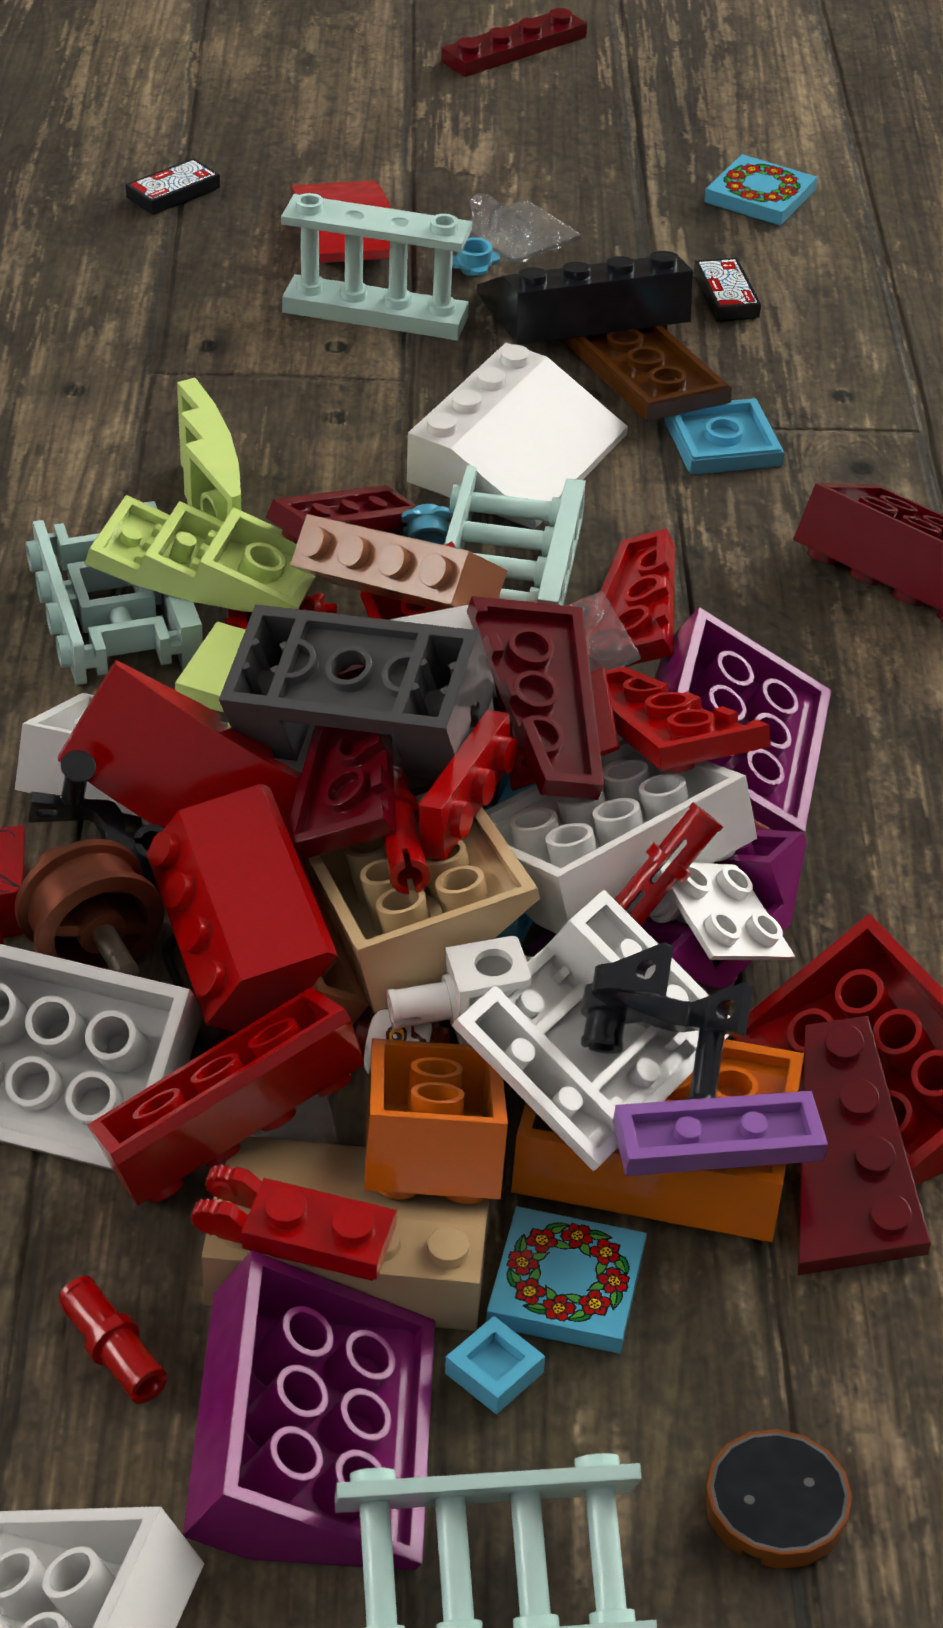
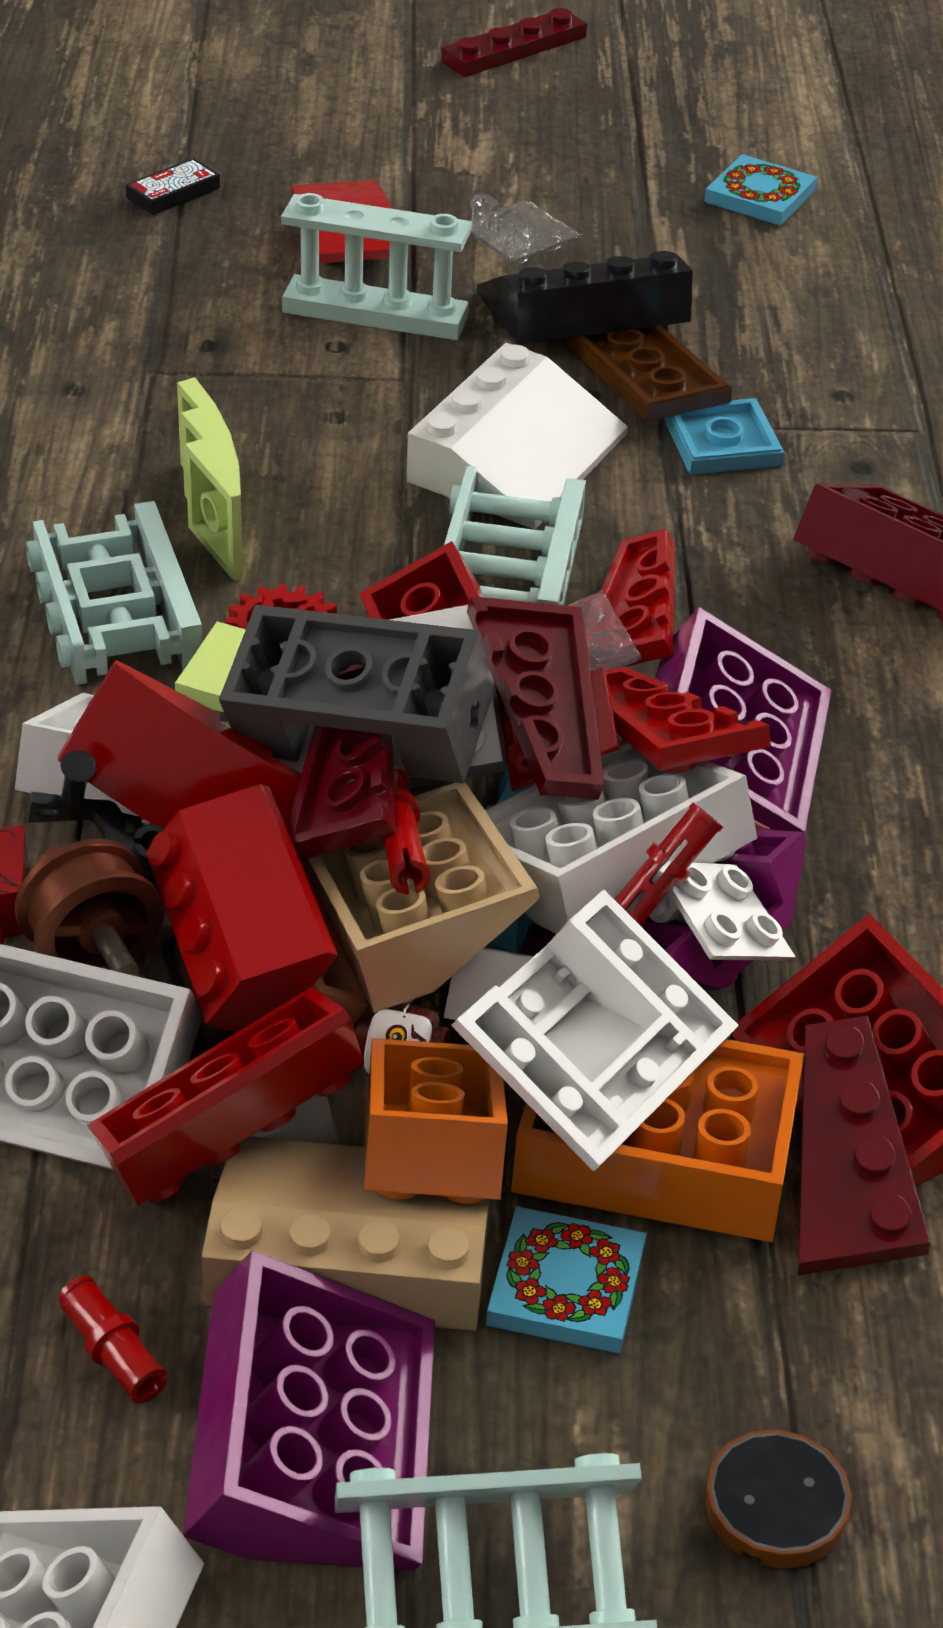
(200, 556): yellowish green slope -> none
(296, 1222): red hinge -> none
(366, 507): dark red plate -> none
(394, 565): nougat brick -> none
(427, 523): medium azure plate -> none
(462, 981): white bracket -> none
(466, 784): red plate -> none
(475, 257): medium azure plate -> none
(494, 1364): medium azure plate -> none
(625, 997): black piece -> none
(719, 1133): medium lavender plate -> none
(727, 289): tile -> none

